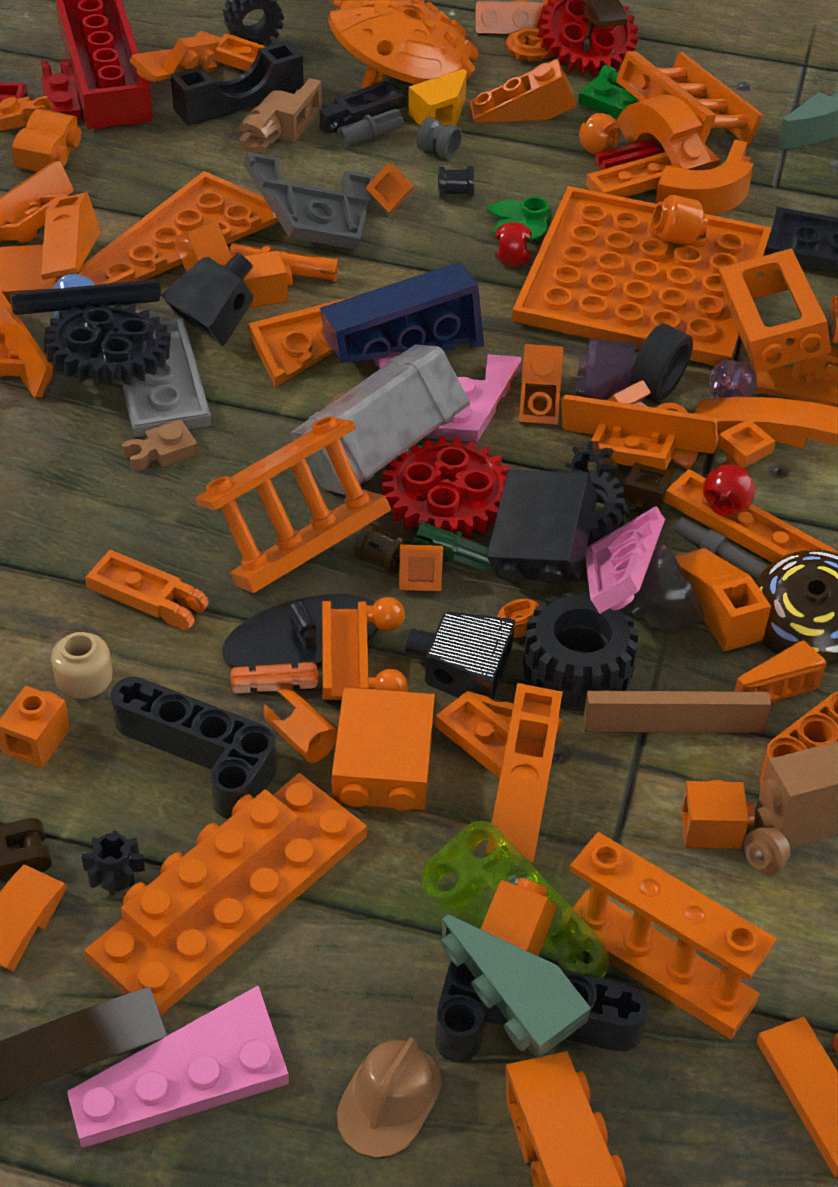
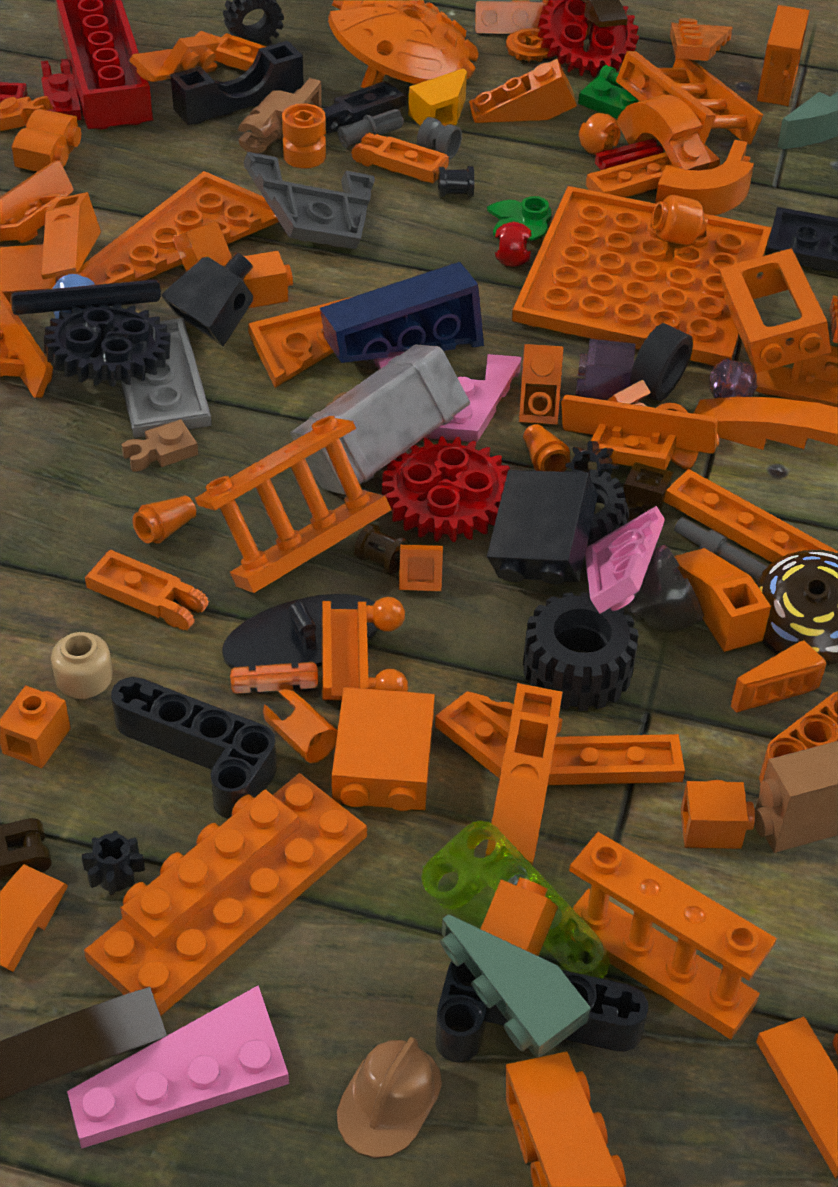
(161, 519): none -> orange cone
(300, 264): orange pin -> none
(304, 135): none -> orange wheel
(390, 187): orange tile -> none
(400, 157): none -> orange hinge
(454, 546): dark green axle -> none
(464, 652): black torso -> none
(520, 611): orange tile -> none
(545, 449): none -> orange cone
(617, 760): none -> orange plate
(676, 711): medium nougat tile -> none
(697, 41): none -> orange wing
(729, 490): red piece -> none
(745, 444): orange tile -> none
(767, 850): medium nougat plate -> none
(783, 55): none -> orange window

